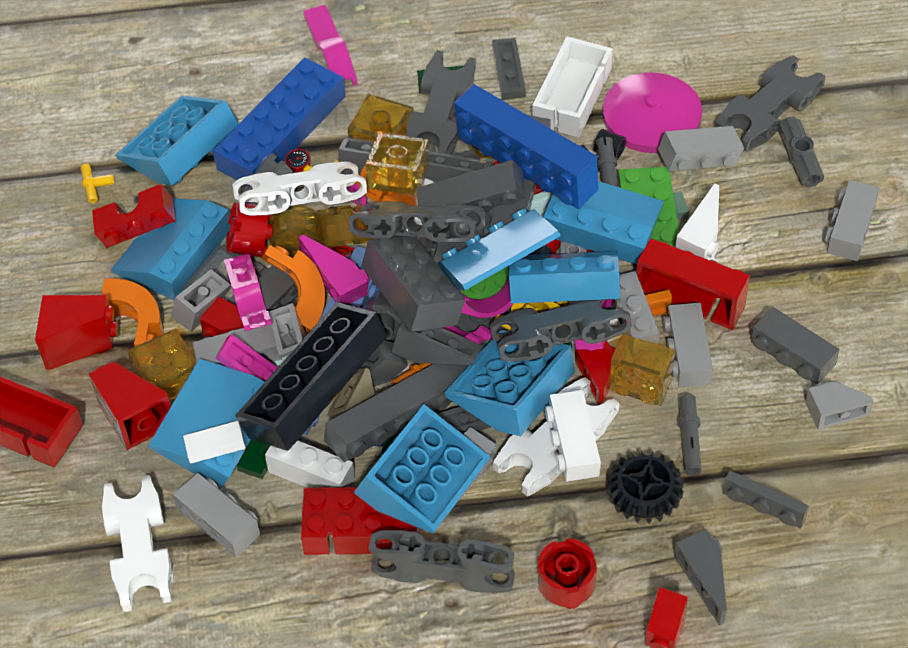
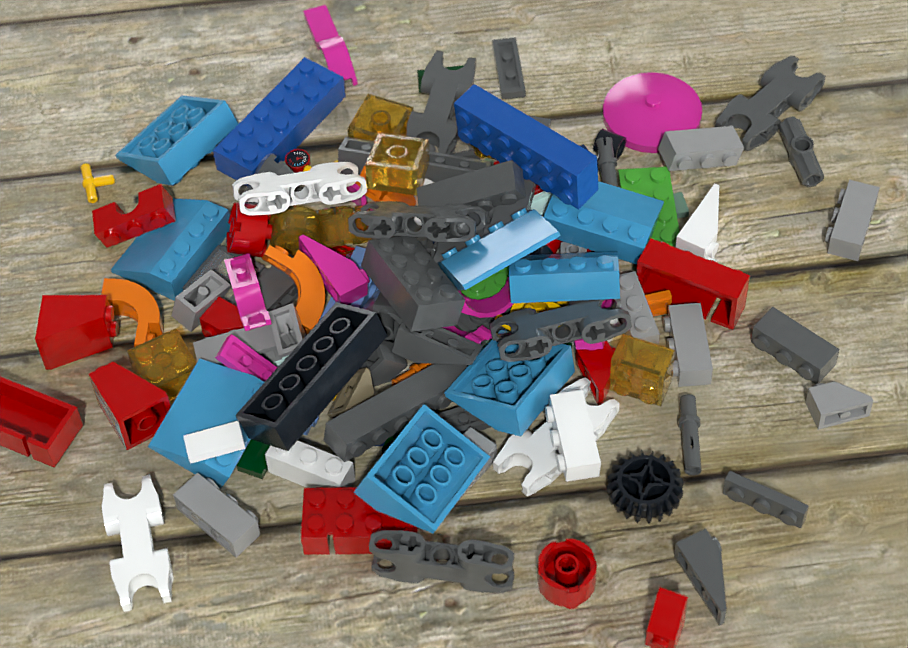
(573, 85): white piece -> none

